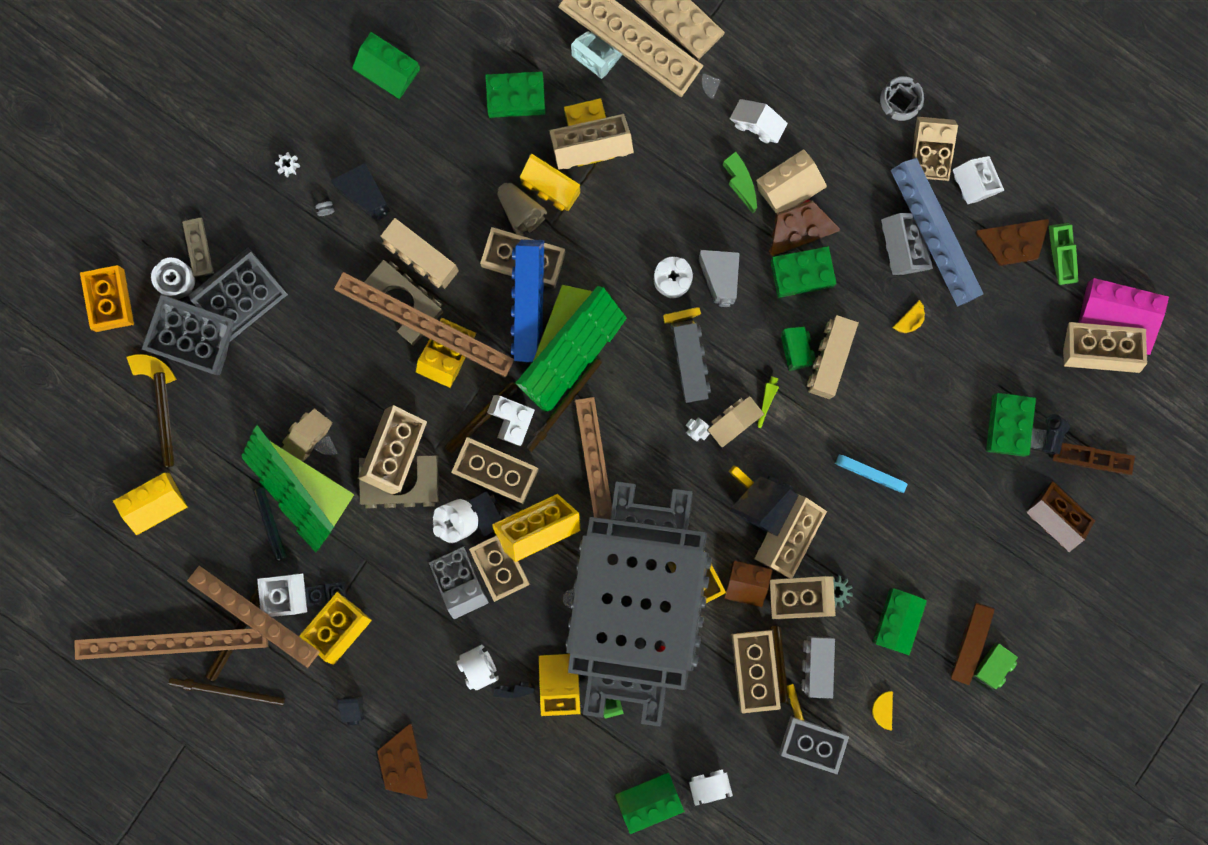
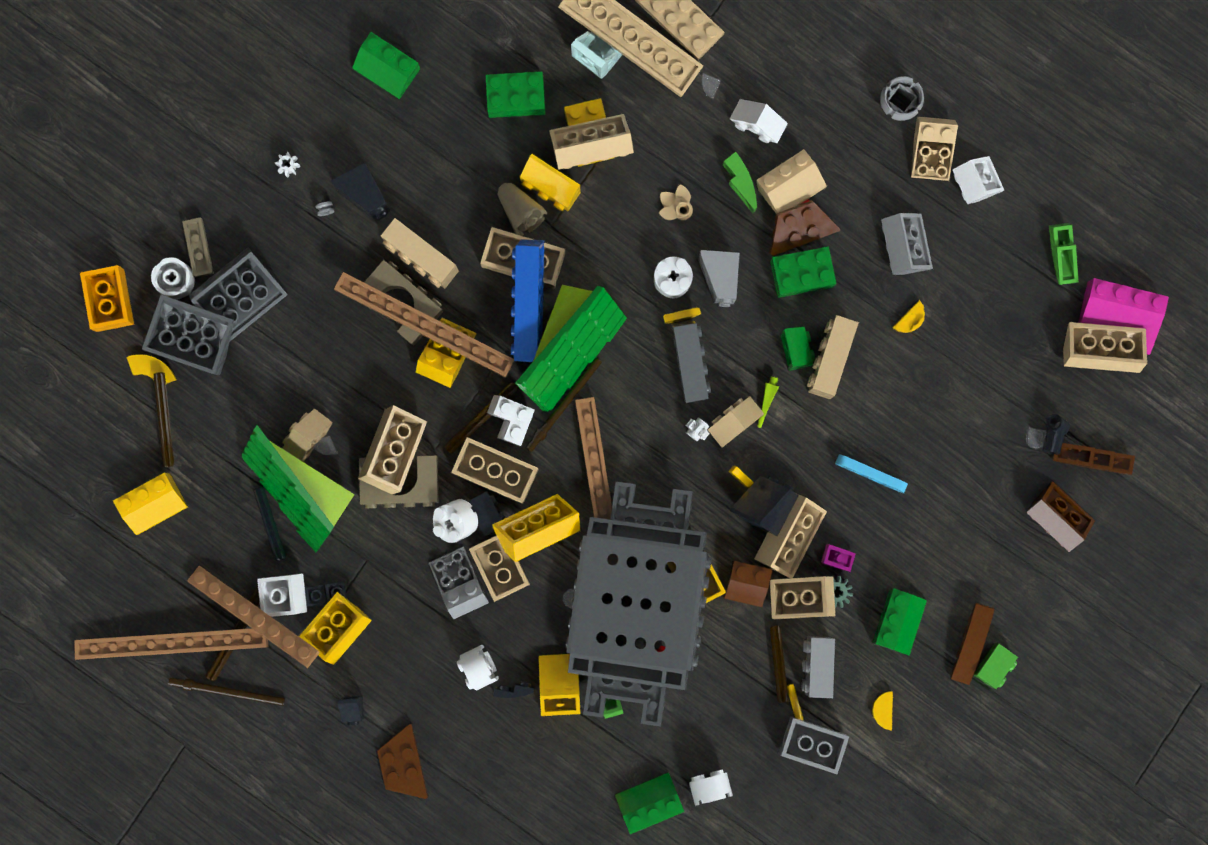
(674, 202): none -> tan plate
(756, 671): tan brick -> none
(838, 557): none -> magenta slope
(937, 232): sand blue brick -> none
(1011, 424): green brick -> none
(1015, 242): reddish brown wing -> none

